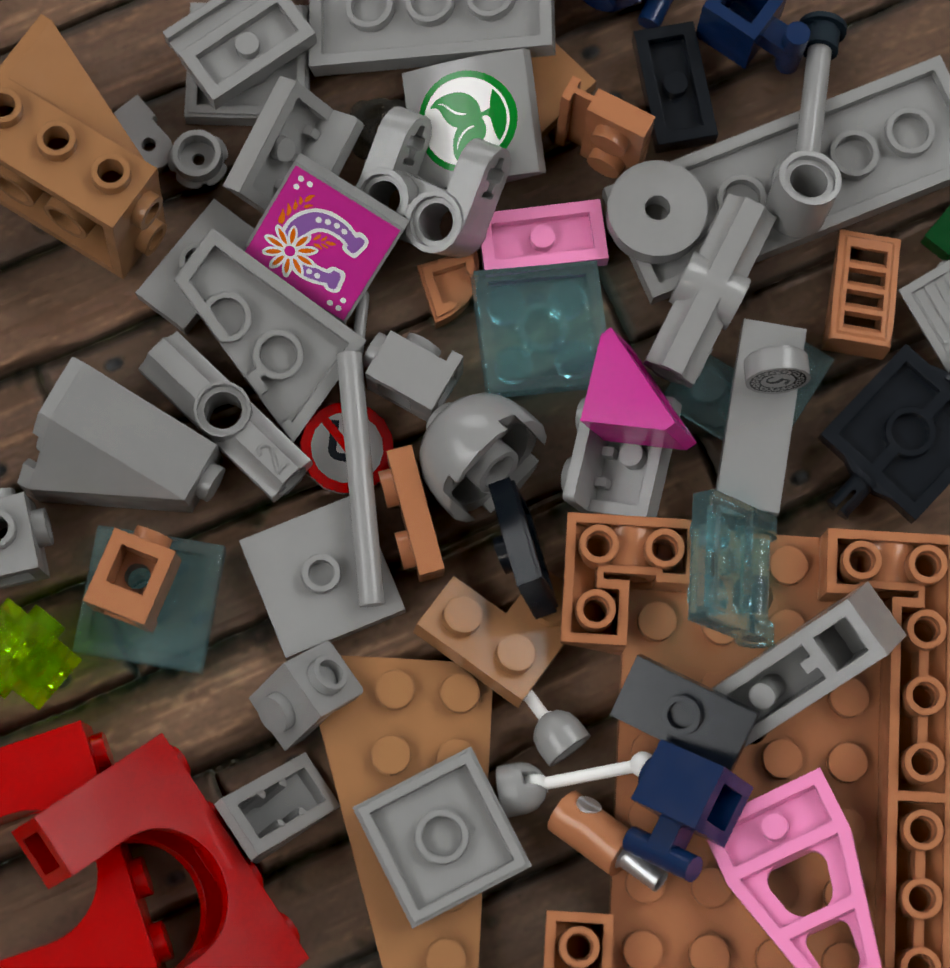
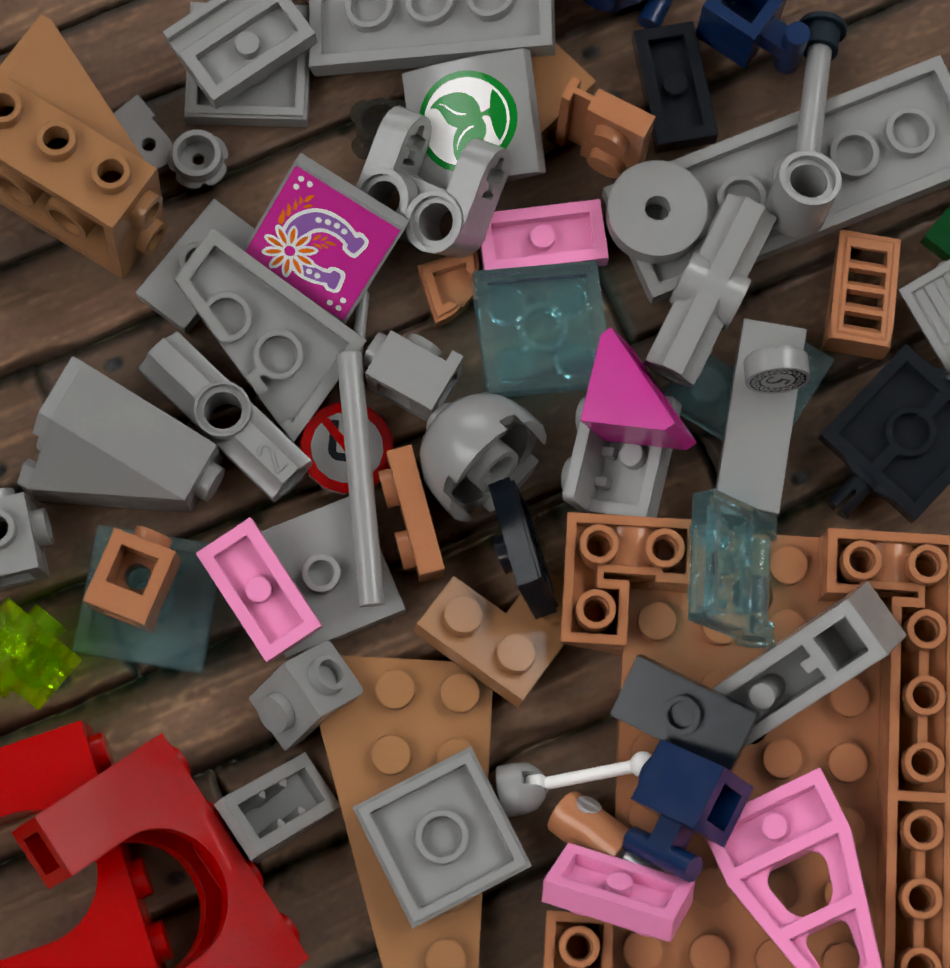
(259, 590): none -> bright pink plate
(290, 125): light grey bracket -> none
(556, 732): light grey hinge -> none
(618, 892): none -> bright pink plate

